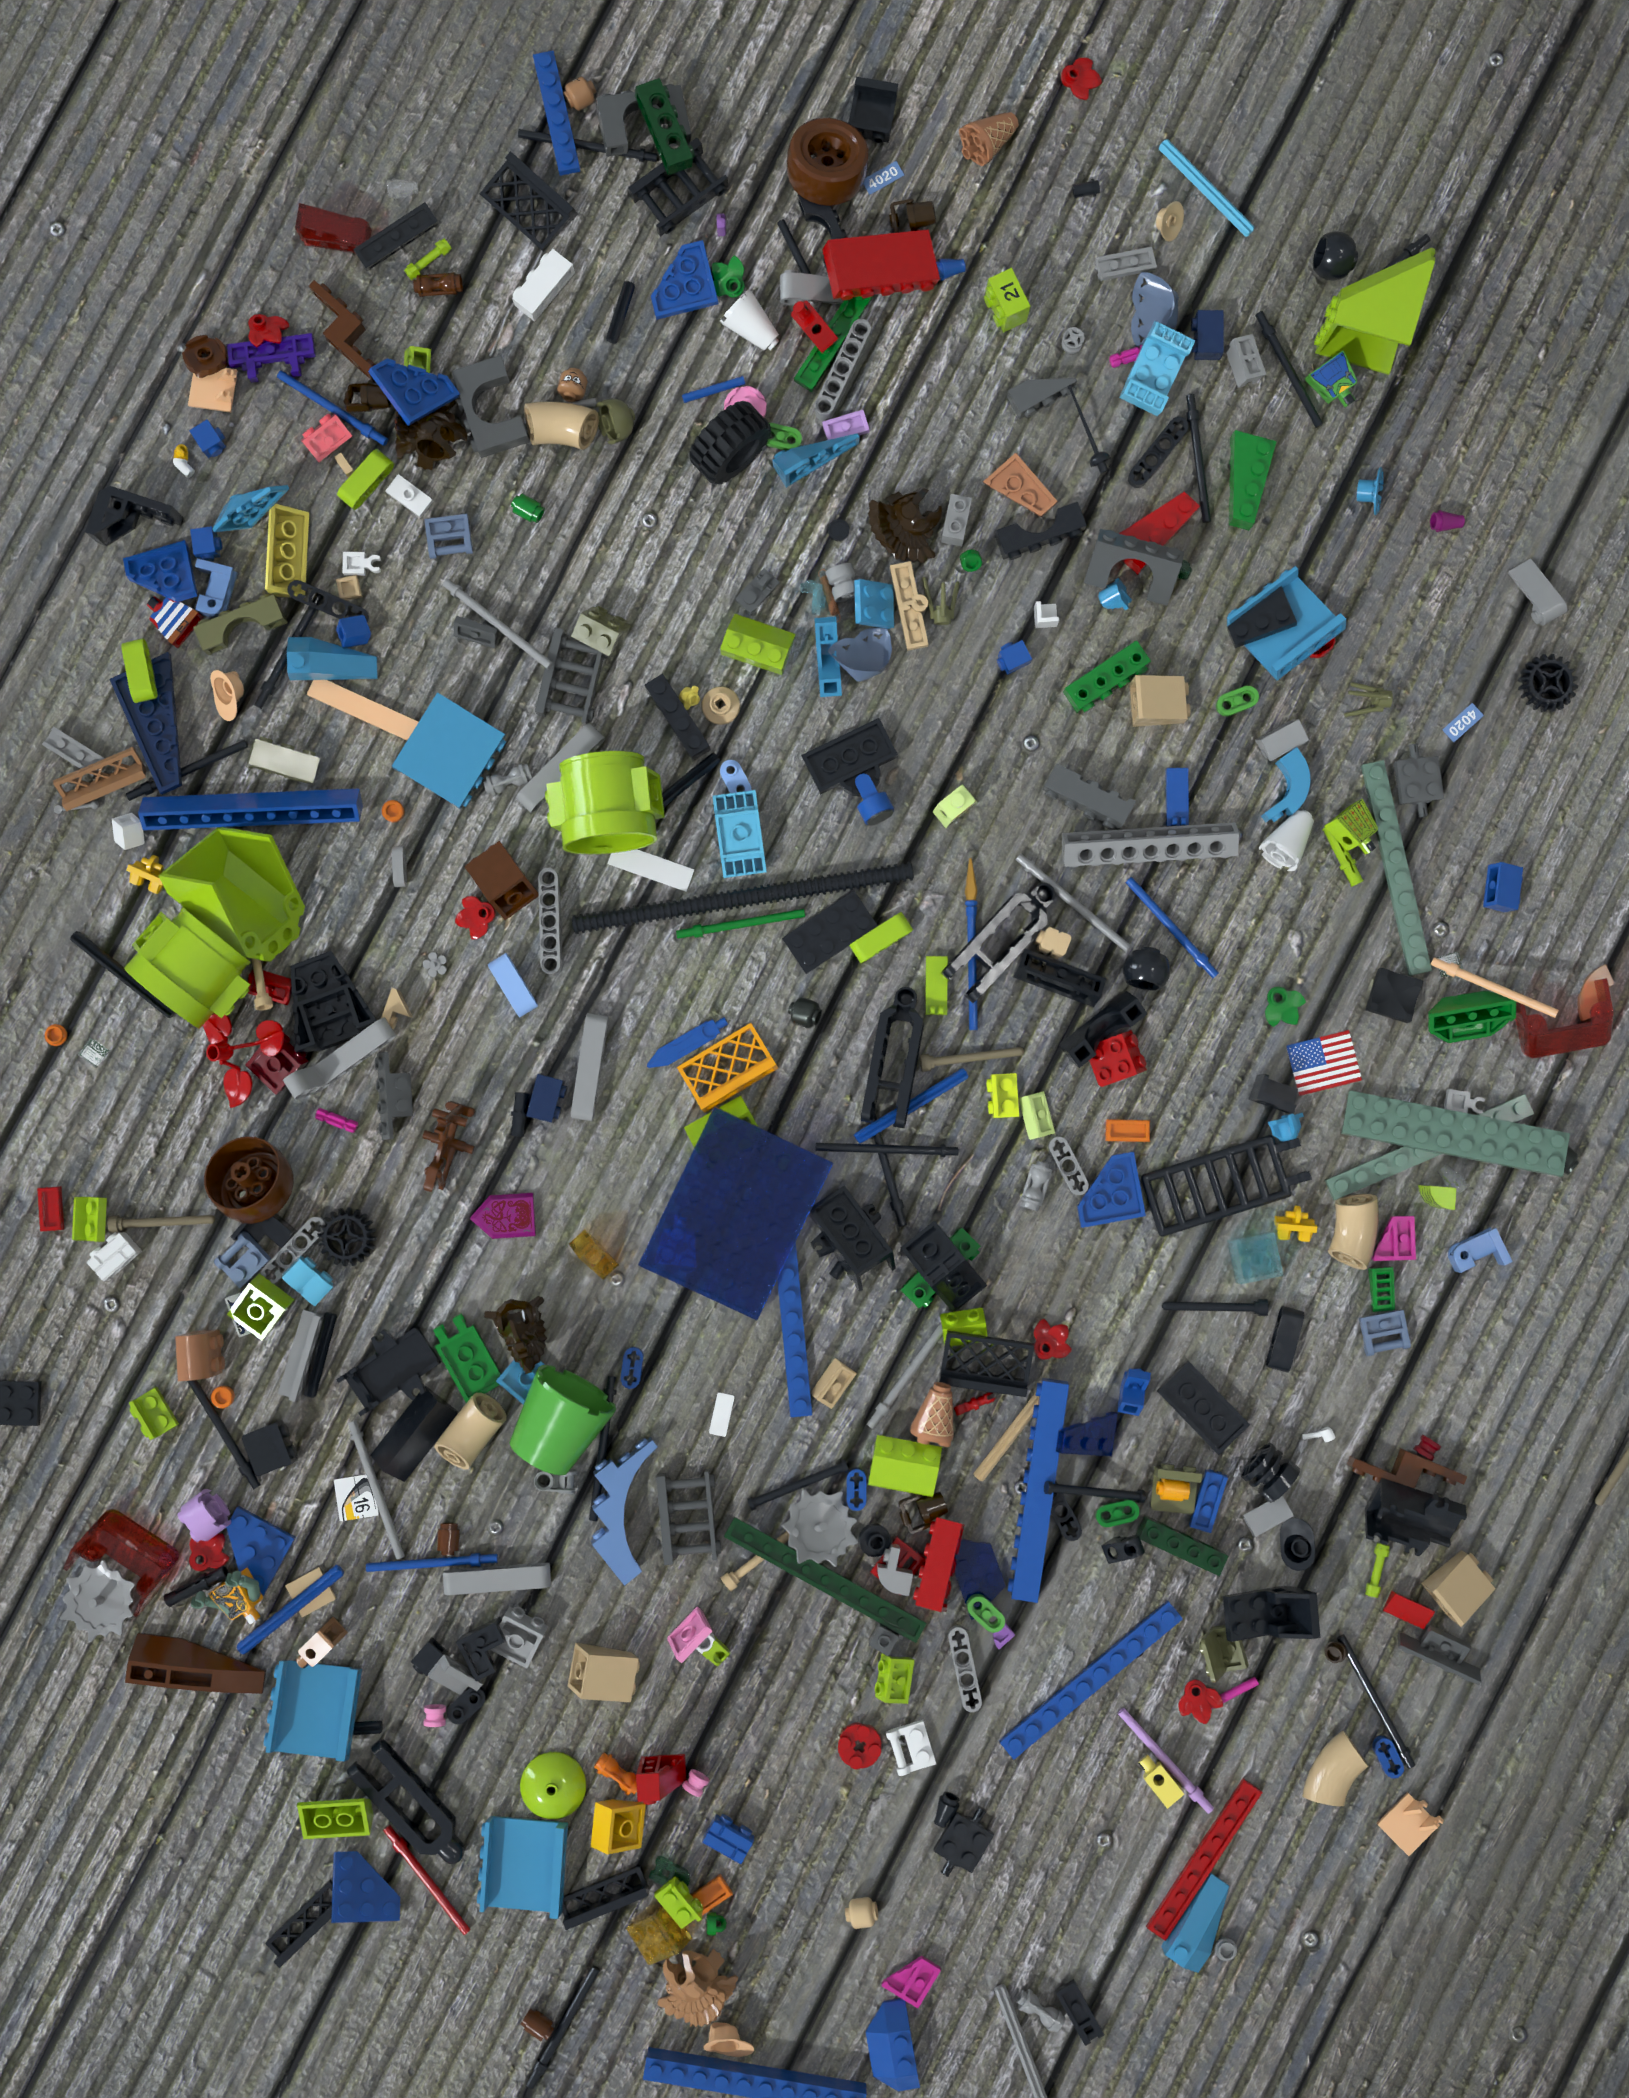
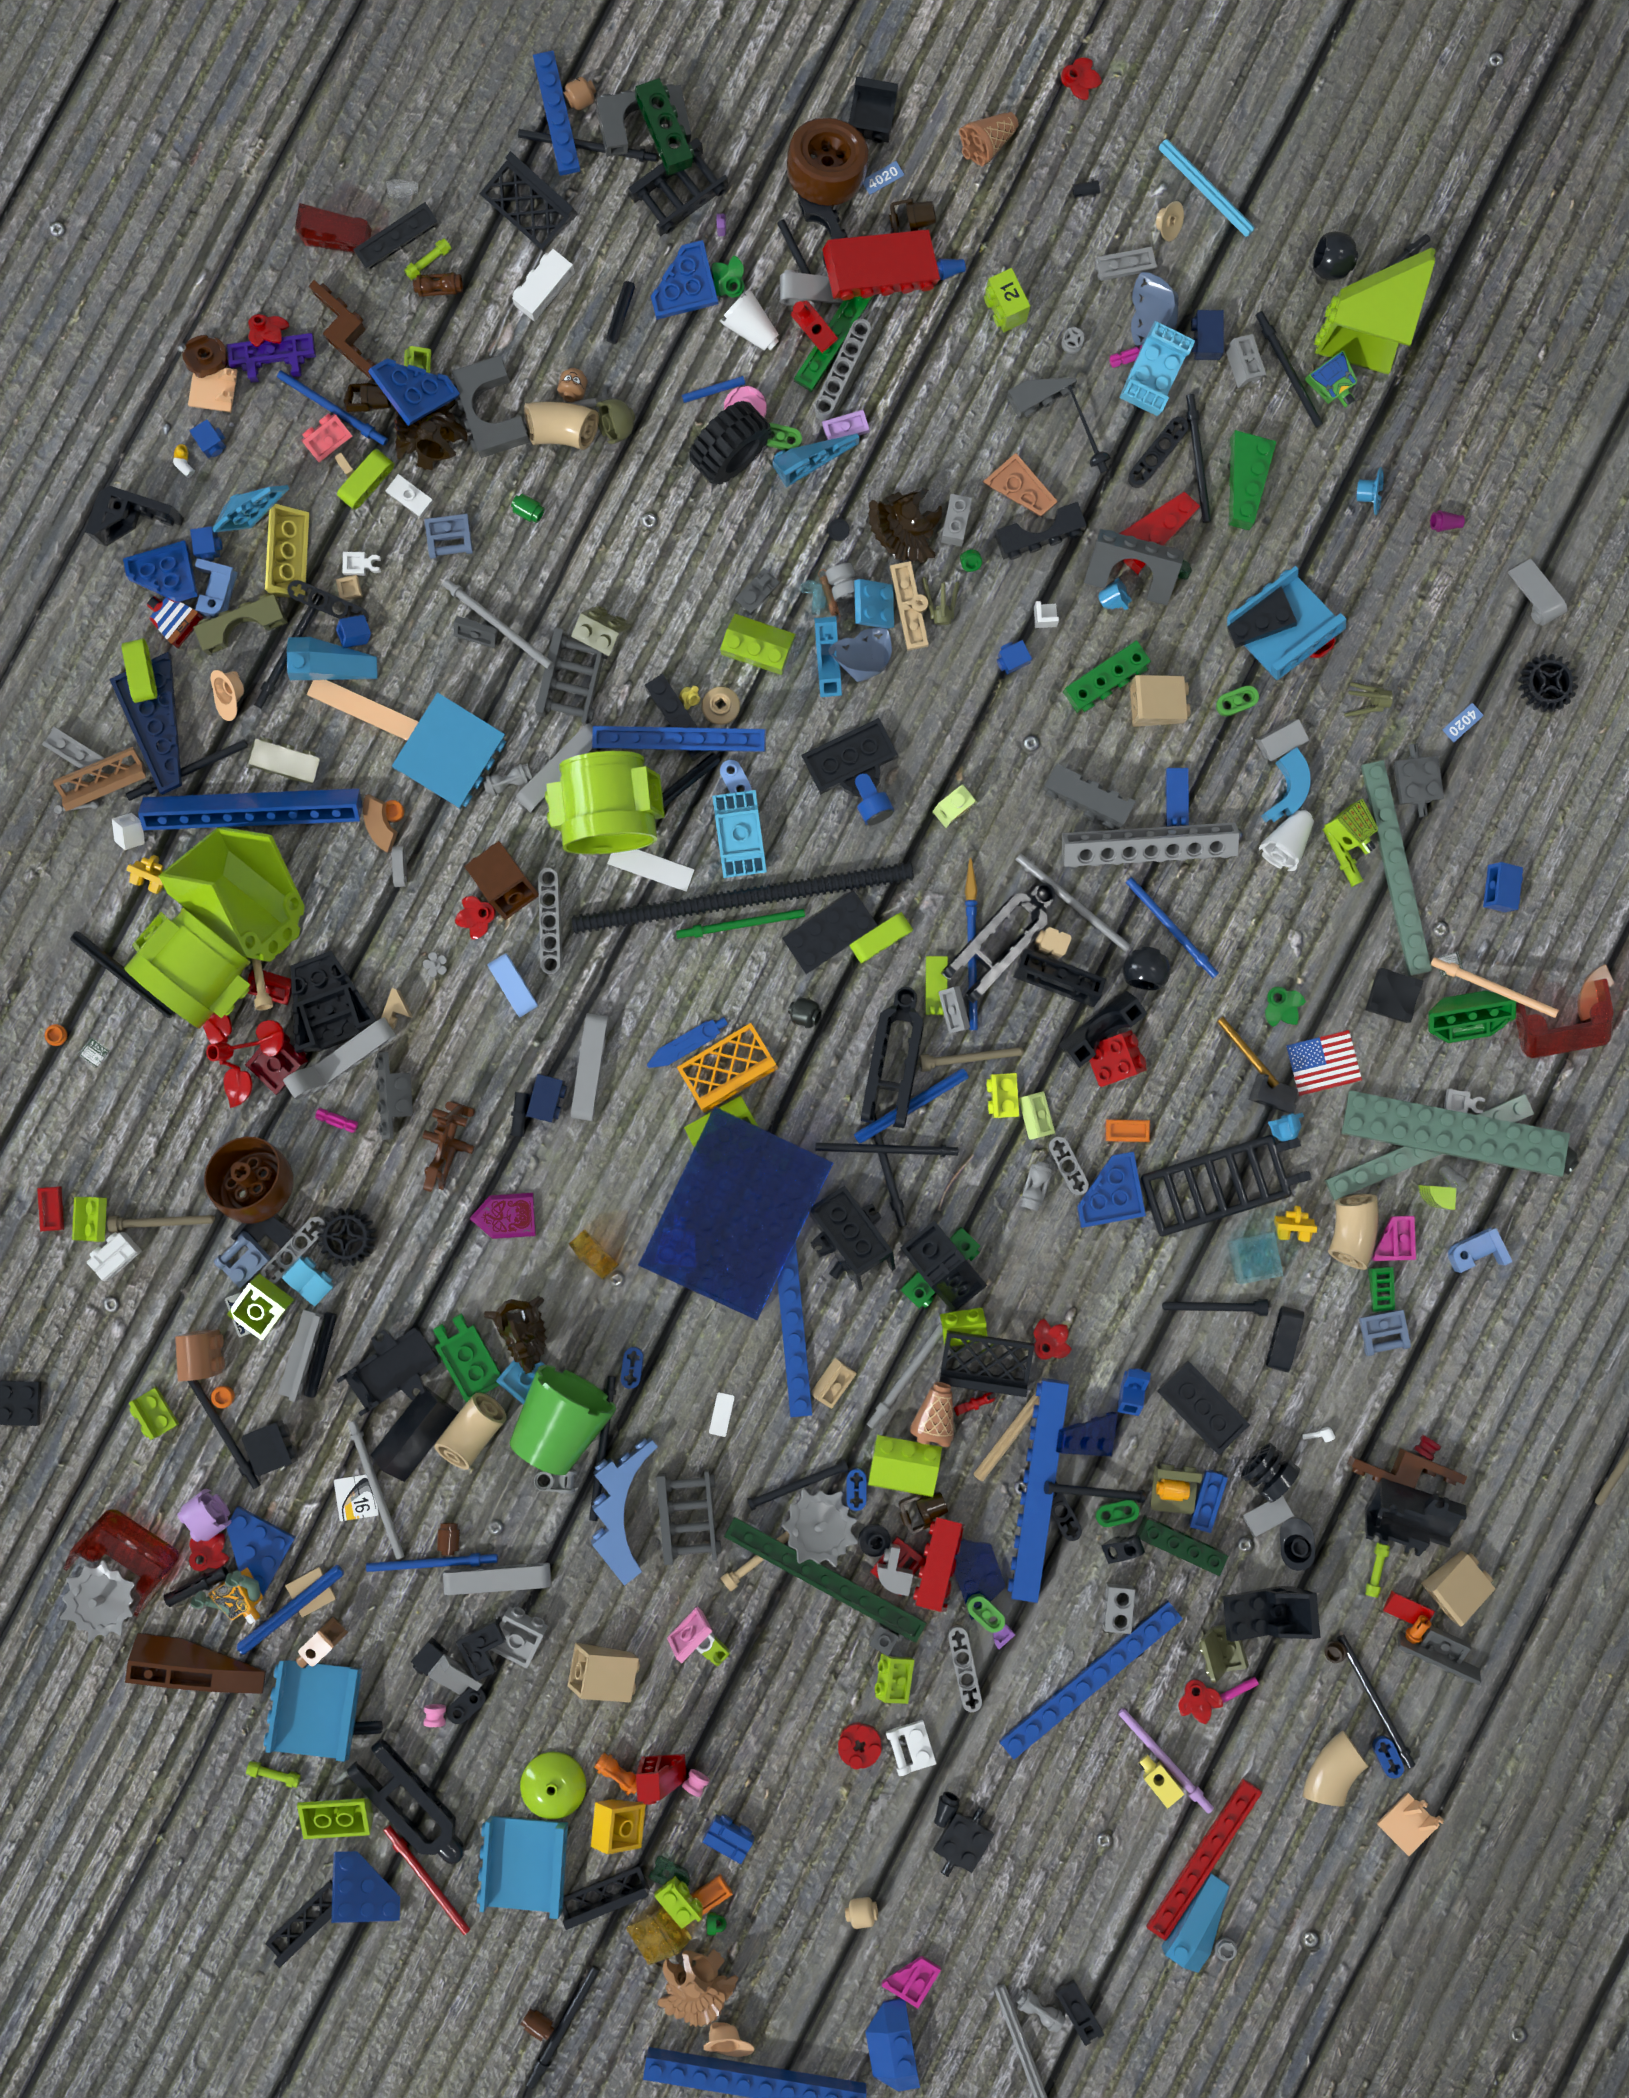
(291, 1779): none -> lime bar
(377, 824): none -> medium nougat tile
(679, 738): none -> blue plate
(954, 1009): none -> light grey panel
(1113, 1608): none -> light grey brick
(1245, 1049): none -> pearl gold bar
(1415, 1633): none -> orange pin

